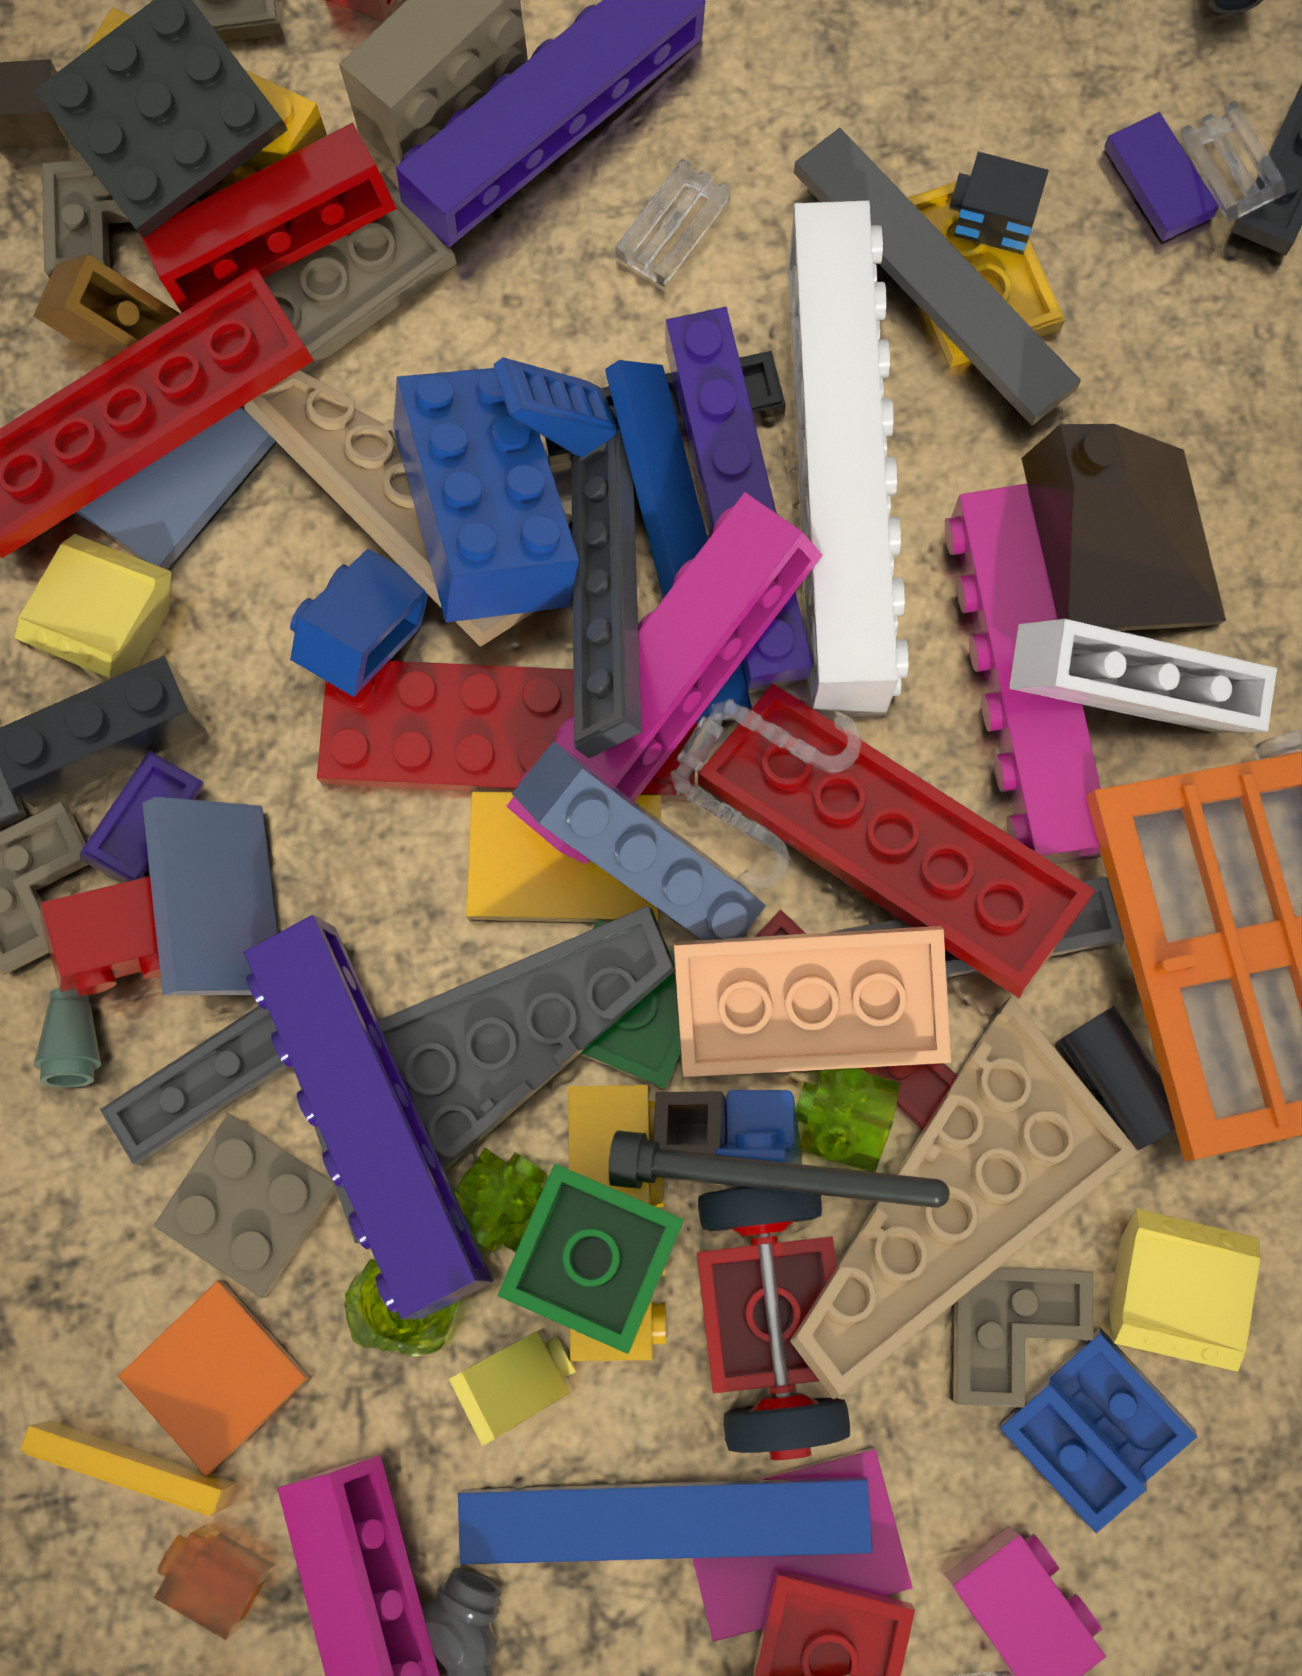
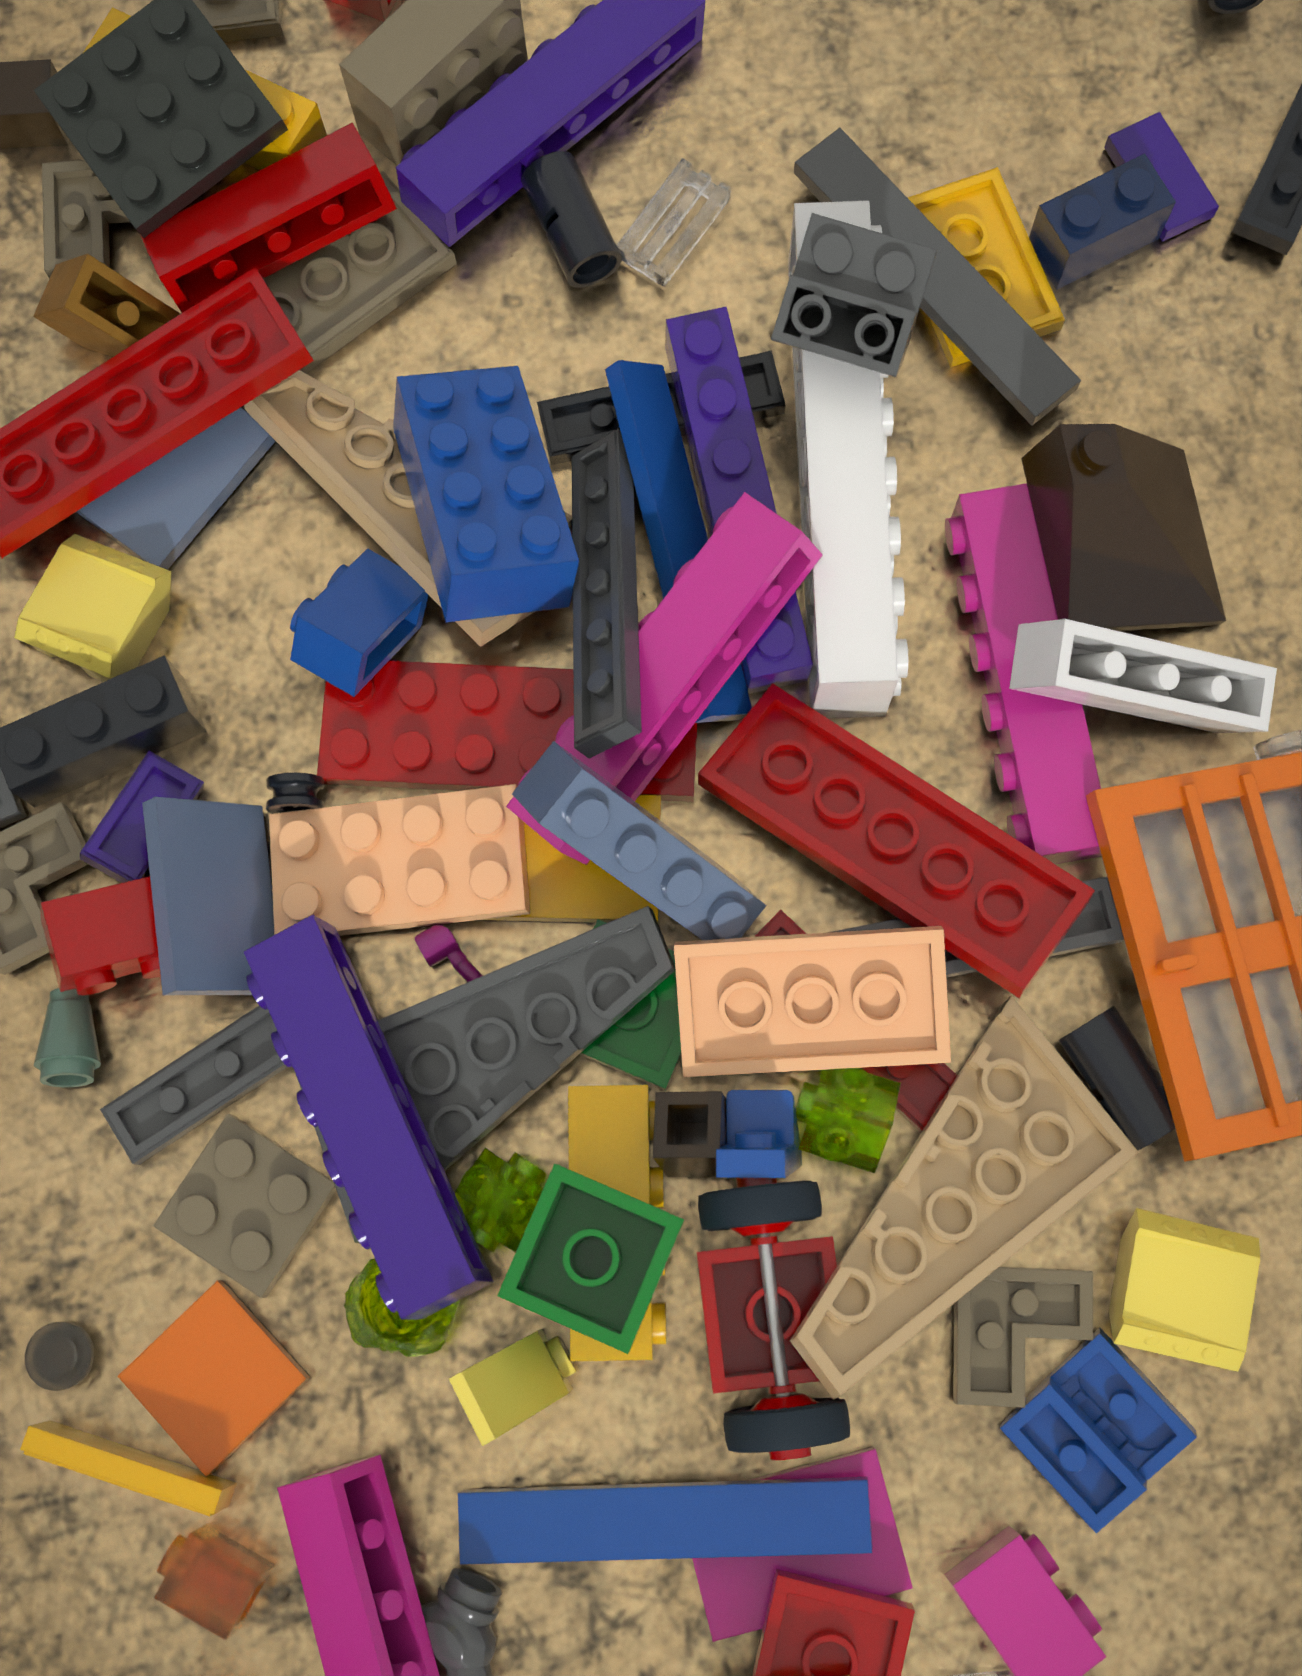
(59, 1356): none -> clear smoke plate
(294, 792): none -> black bush
(400, 862): none -> light nougat plate
(438, 944): none -> magenta hand
(556, 405): blue slope -> none
(571, 219): none -> black pin
(639, 1161): pearl dark grey piece -> none
(703, 741): clear piece -> none
(854, 295): none -> dark grey brick
(998, 202): black brick -> none
(1101, 221): none -> dark blue brick
(1215, 130): clear tile -> none

